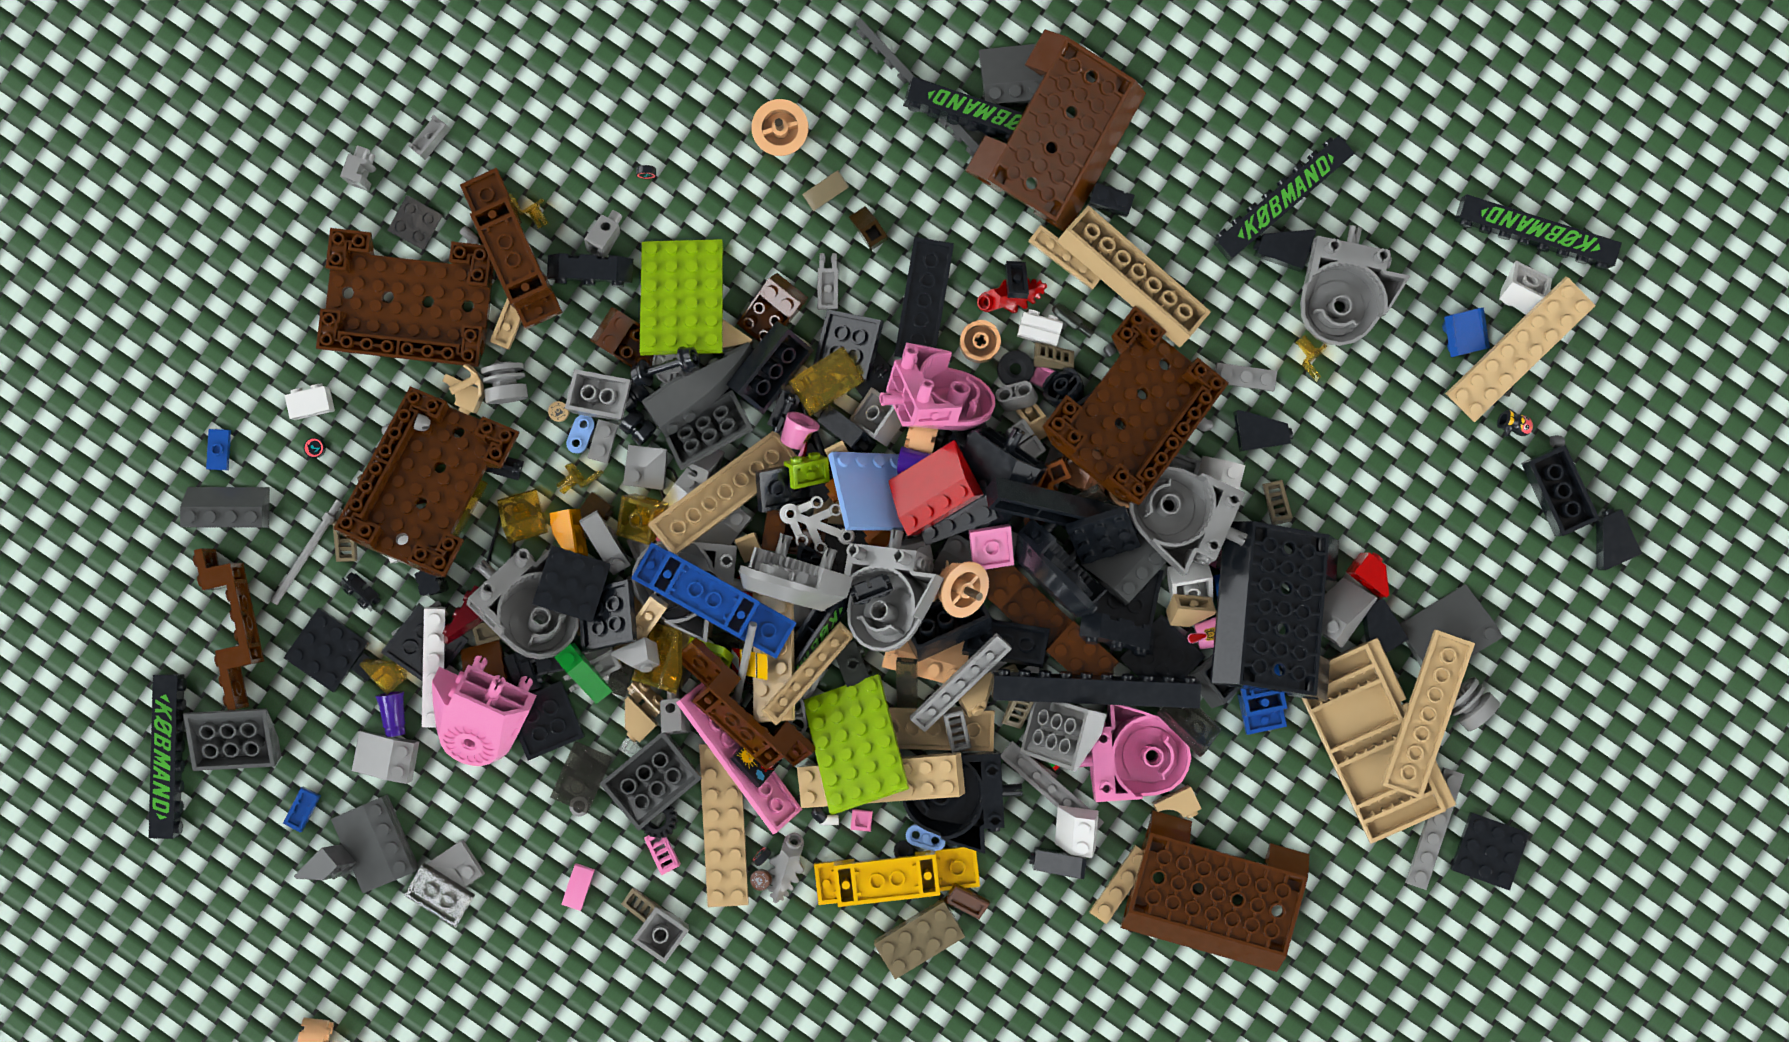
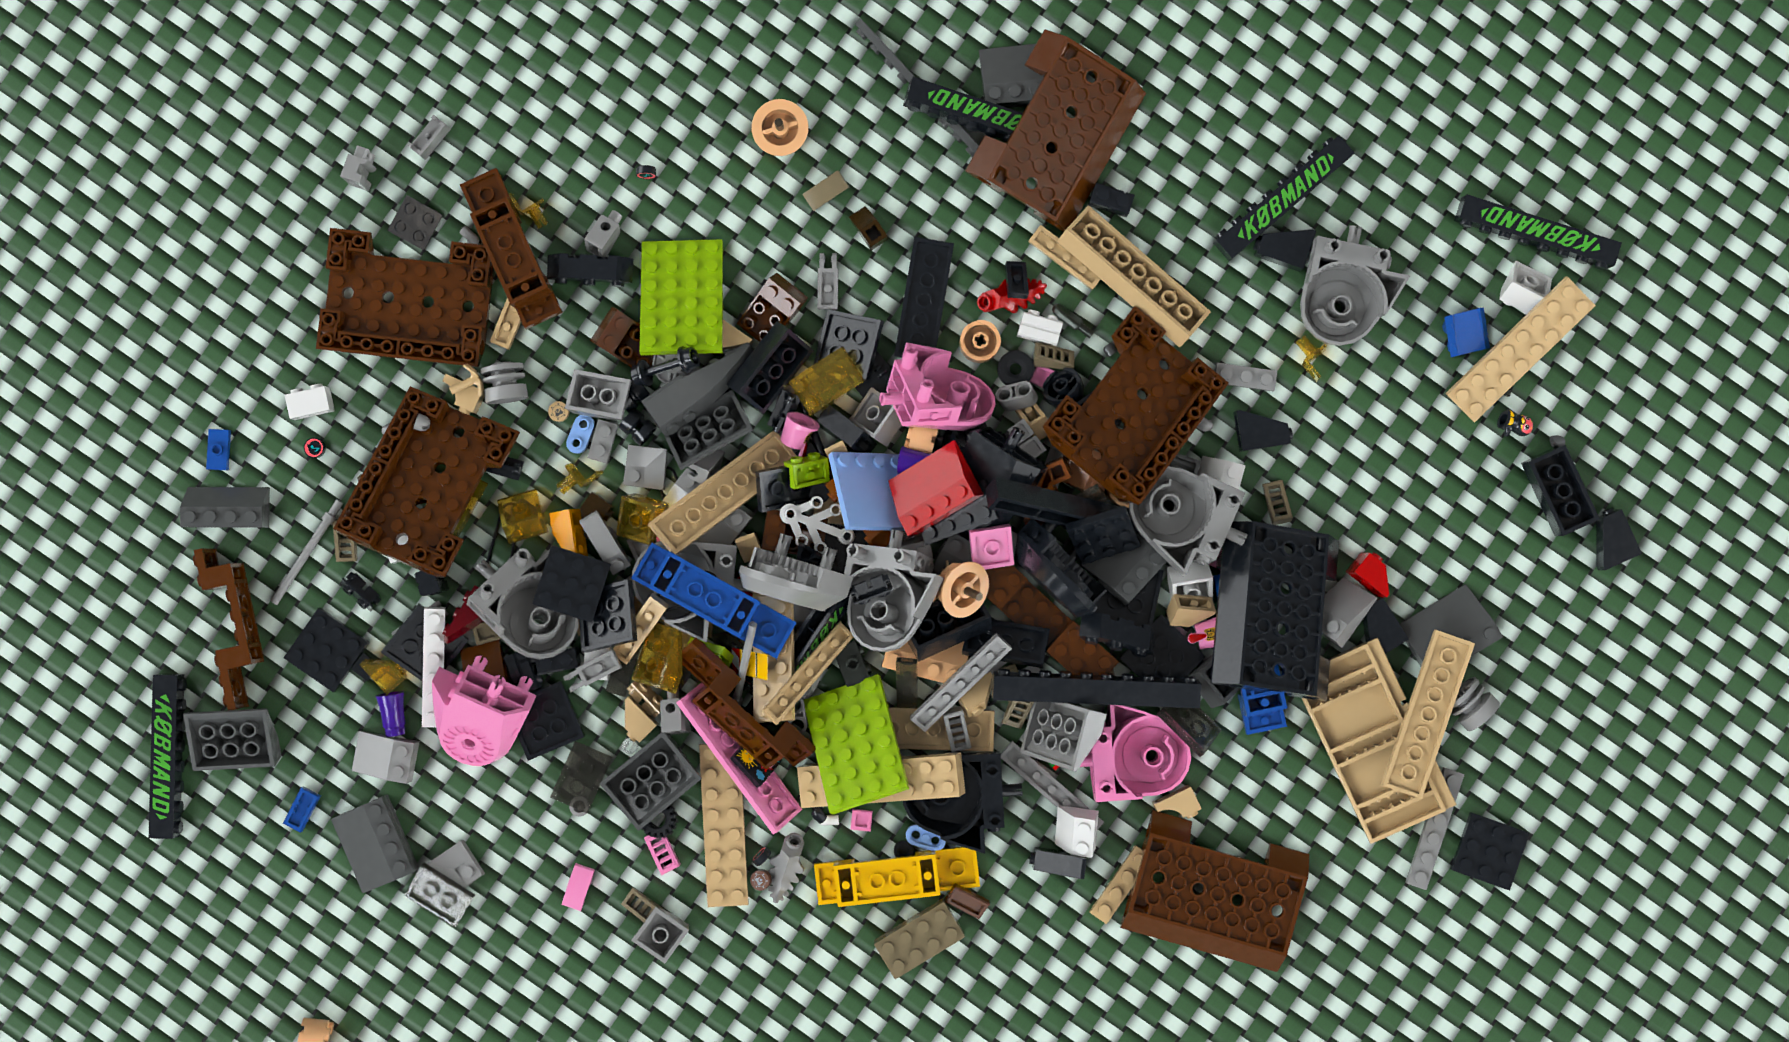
(327, 864): slope -> none
(583, 673): green slope -> none
(640, 654): light grey slope -> none

